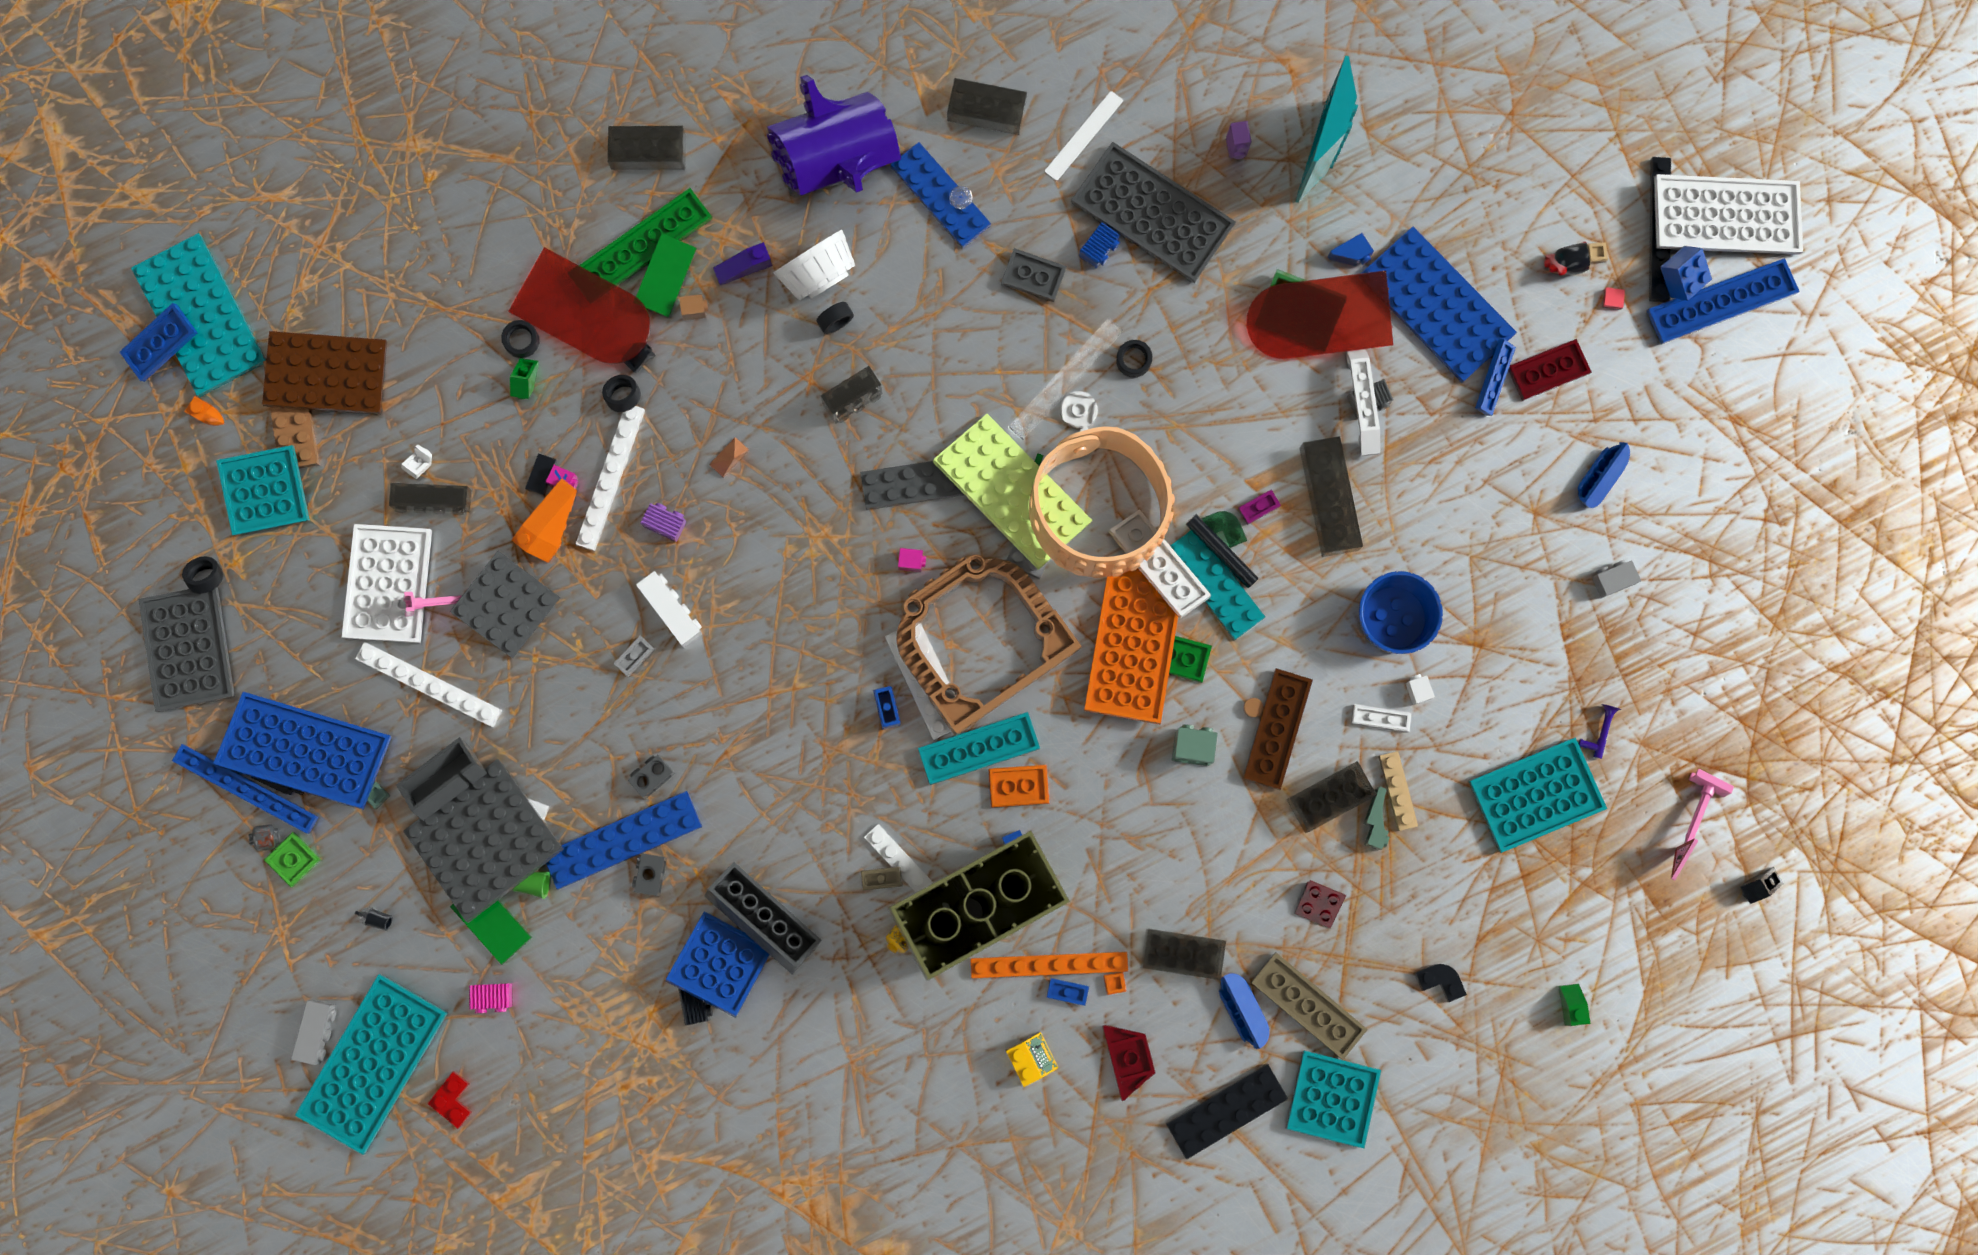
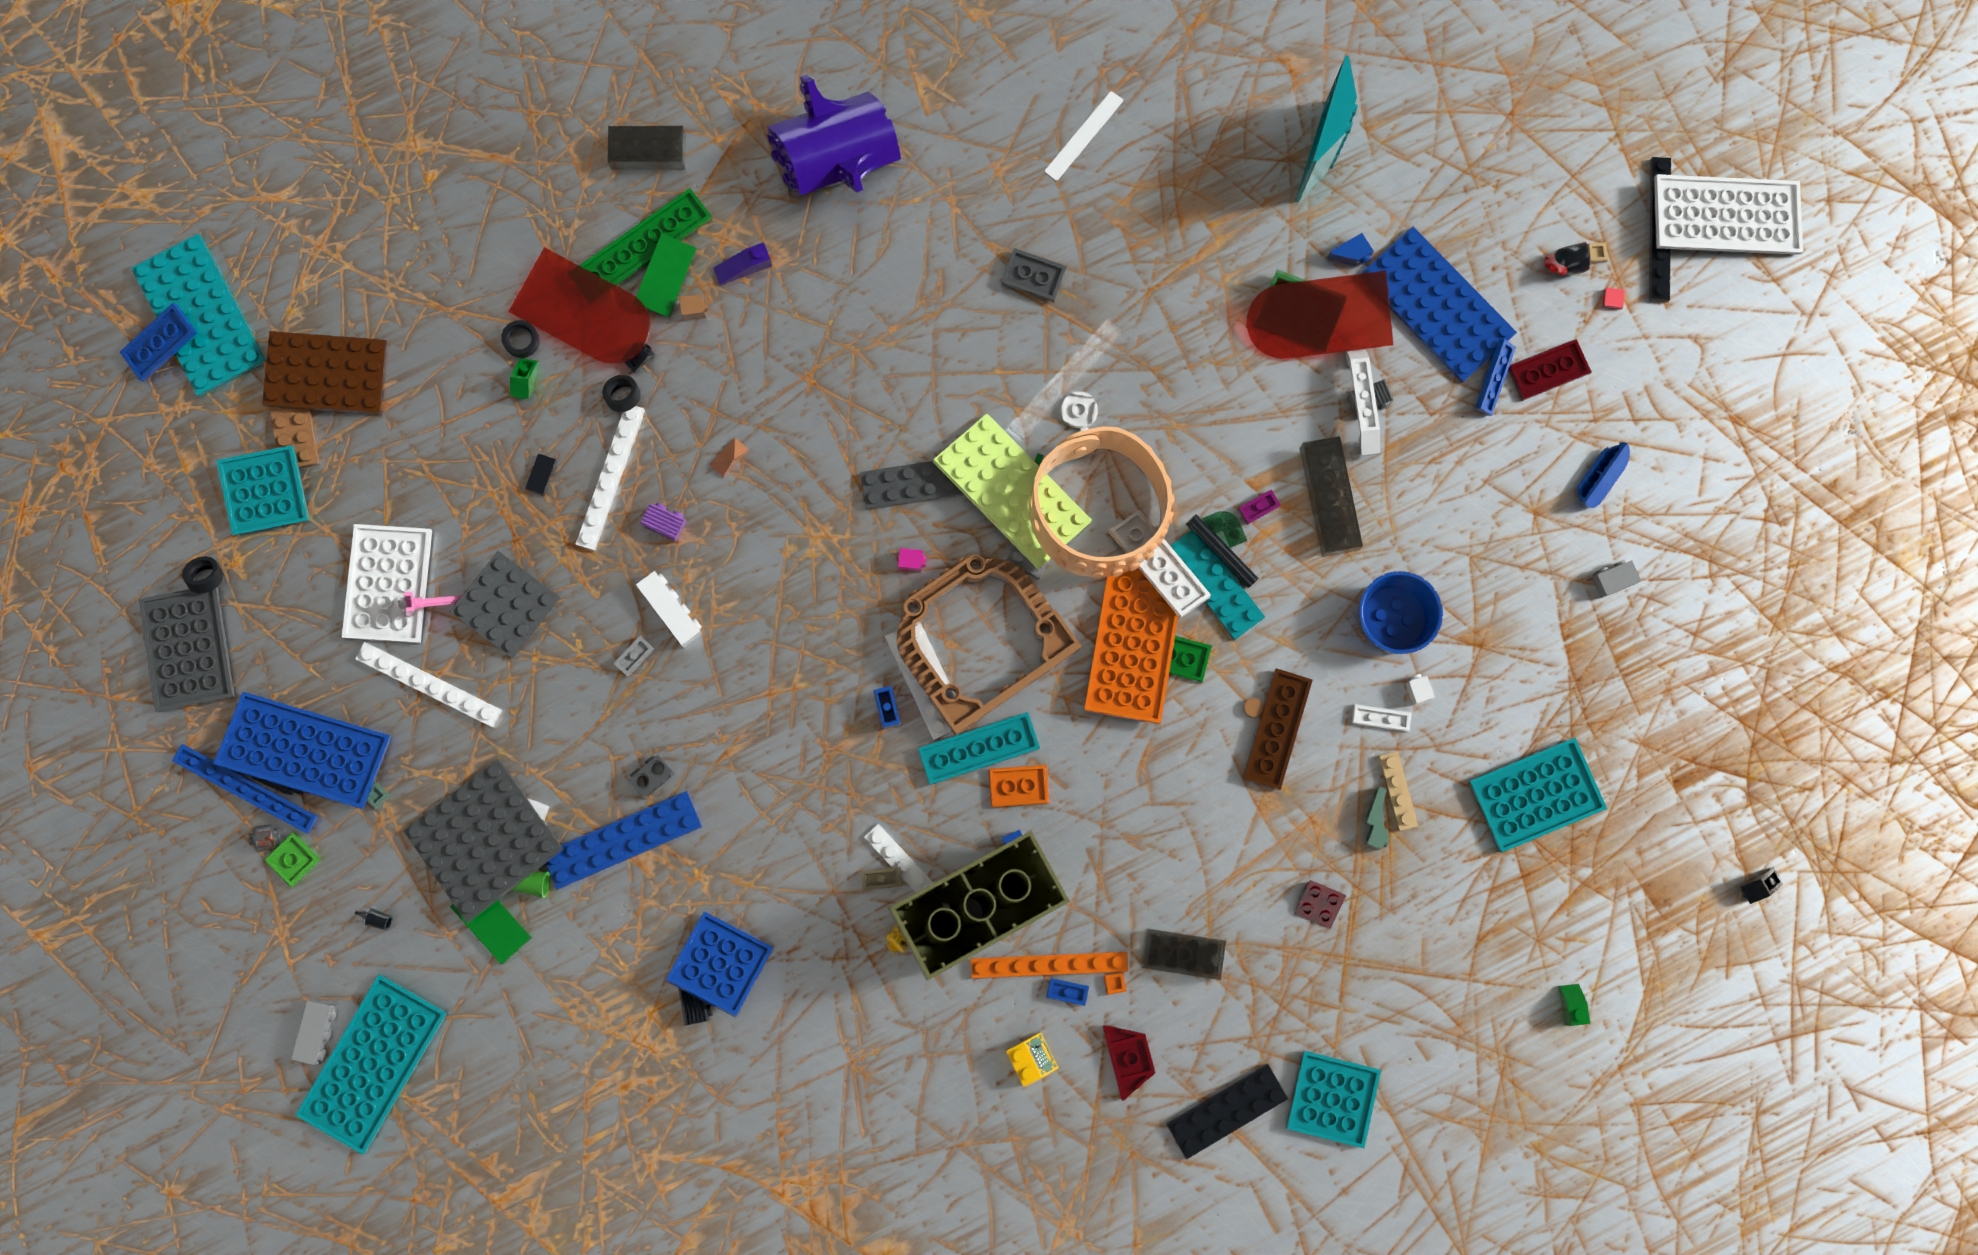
(204, 412): orange plate -> none
(417, 462): white bracket -> none
(430, 498): clear smoke brick -> none
(441, 779): dark grey piece -> none
(446, 1101): red plate -> none
(490, 996): dark pink brick -> none
(545, 526): orange wedge -> none
(559, 473): dark pink brick -> none
(654, 885): dark grey brick -> none
(762, 918): dark grey brick -> none
(817, 267): white piece -> none
(835, 317): black tyre -> none
(852, 395): clear smoke brick -> none
(933, 188): blue plate -> none
(963, 202): clear plate -> none
(986, 106): clear smoke brick -> none
(1099, 245): blue brick -> none
(1134, 372): black tyre -> none
(1153, 212): dark grey plate -> none
(1194, 745): sand green piece -> none
(1238, 139): medium lavender brick -> none
(1244, 1010): brick -> none
(1309, 1006): dark tan plate -> none
(1331, 797): clear smoke brick -> none
(1445, 977): black plate -> none
(1601, 743): dark purple piece -> none
(1686, 273): blue brick -> none
(1710, 786): bright pink piece -> none
(1723, 301): blue plate -> none

